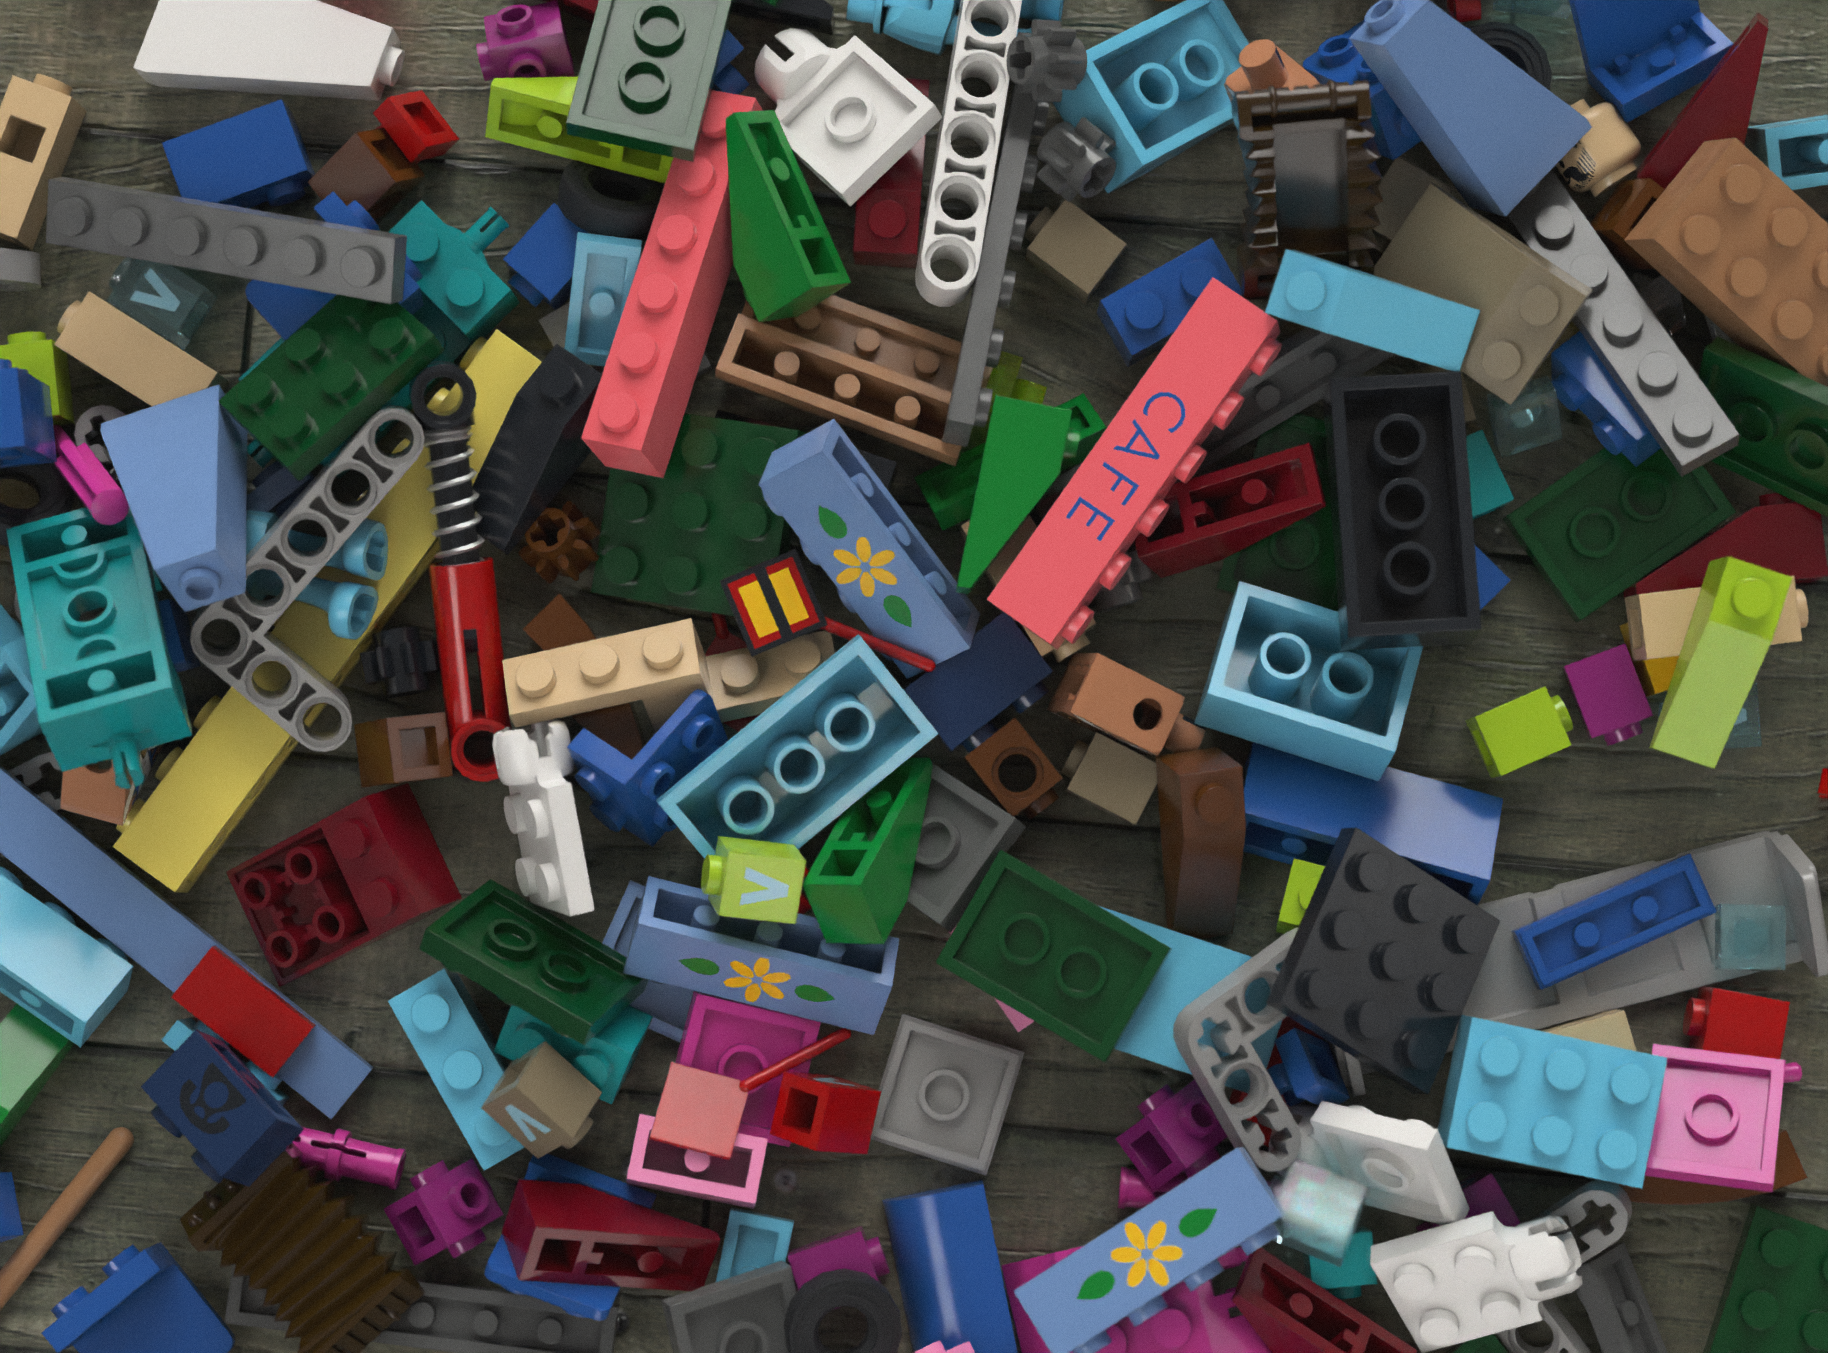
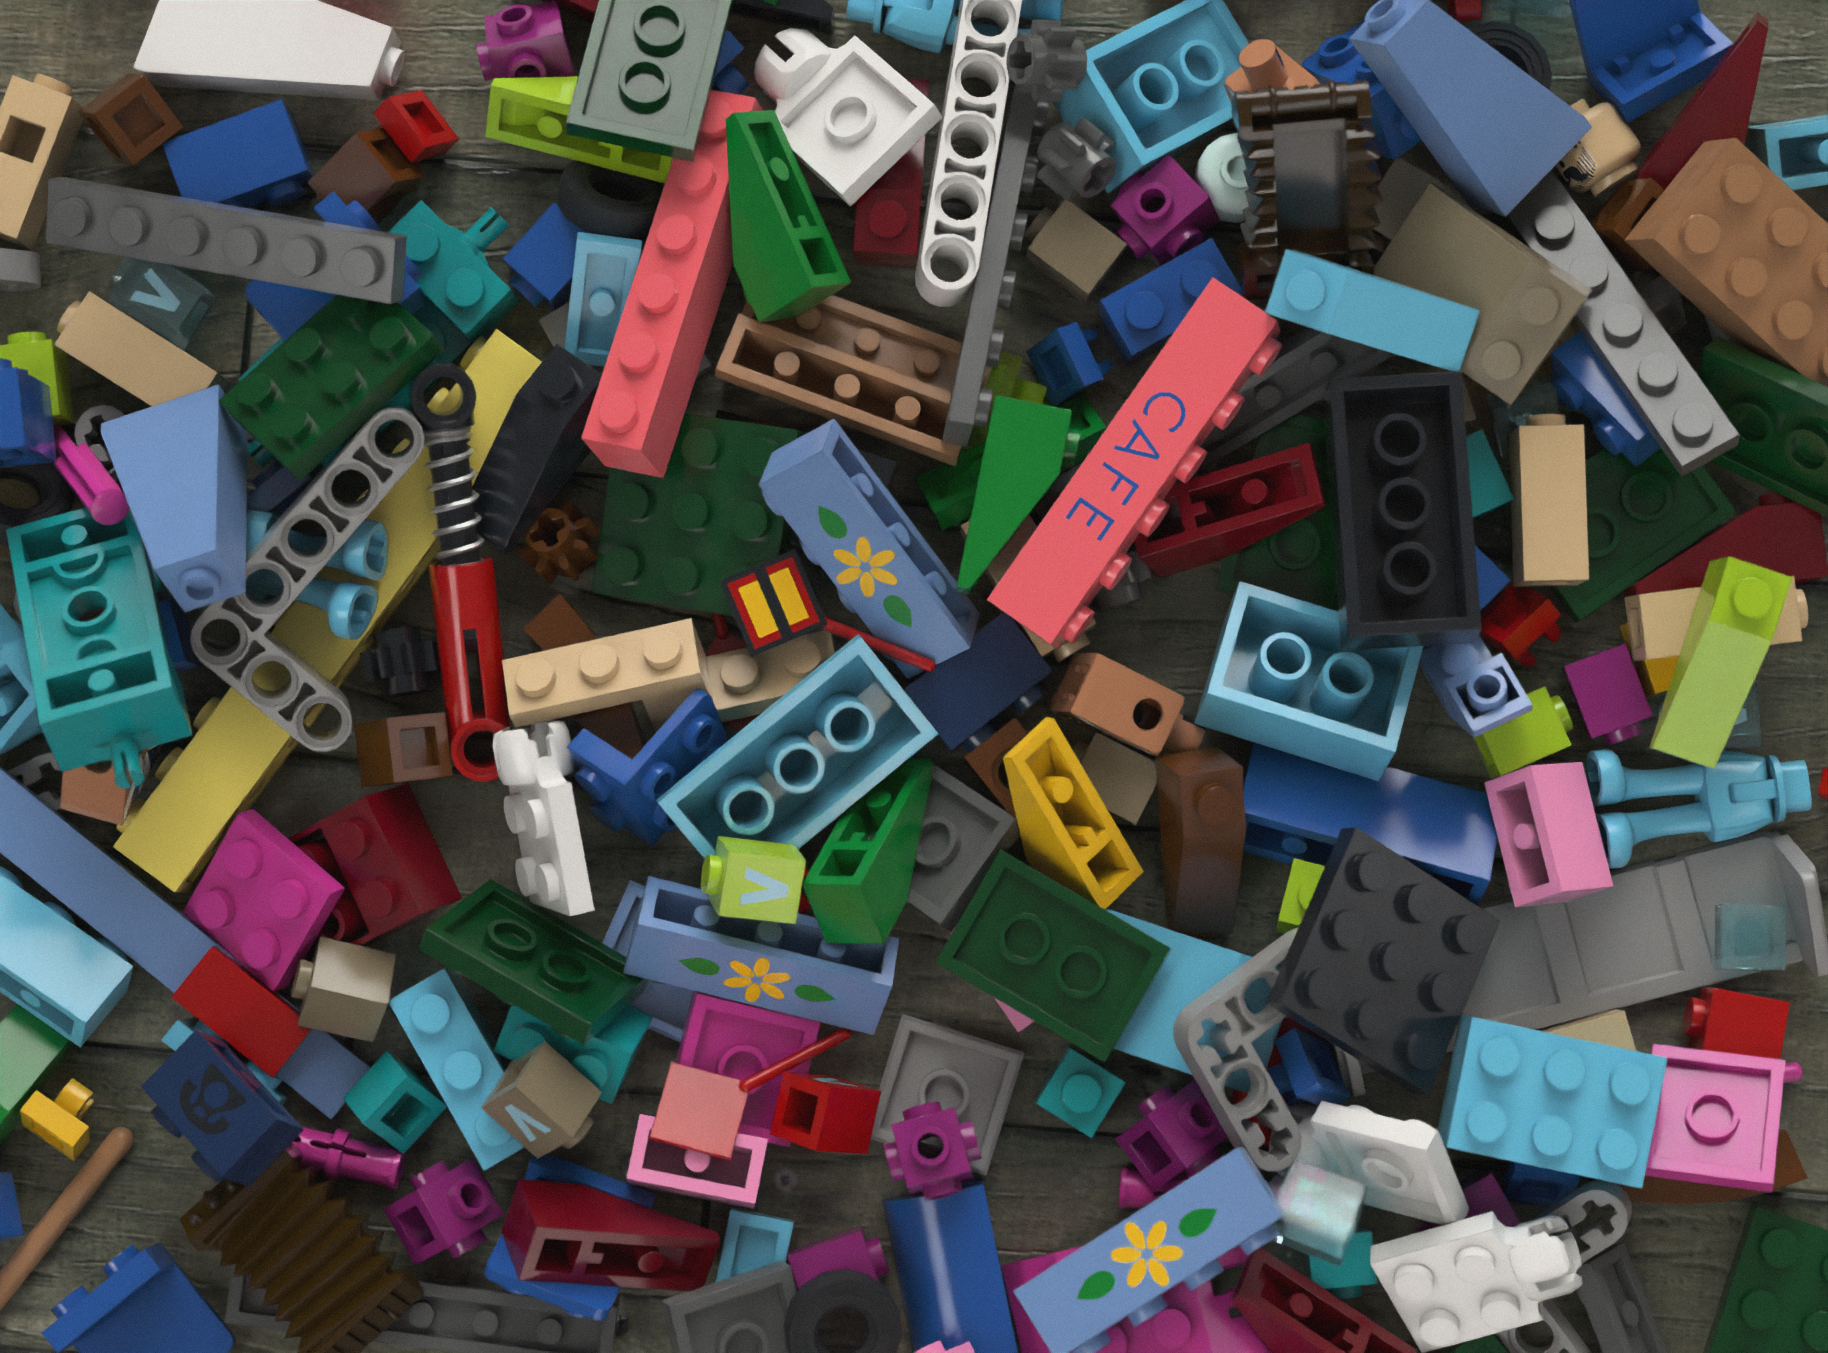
(59, 1120): none -> yellow tile
(130, 119): none -> reddish brown brick
(263, 899): none -> dark pink plate
(344, 989): none -> dark tan brick
(394, 1102): none -> teal plate
(937, 1176): none -> magenta brick
(1065, 820): none -> yellow slope
(1067, 363): none -> blue tile
(1079, 1091): none -> teal brick
(1163, 212): none -> magenta brick
(1222, 177): none -> light aqua head
(1474, 686): none -> medium blue slope
(1517, 621): none -> red tile
(1536, 1184): none -> blue tile
(1548, 502): none -> tan brick
(1548, 834): none -> bright pink brick
(1613, 921): blue tile -> none
(1729, 800): none -> medium azure piece

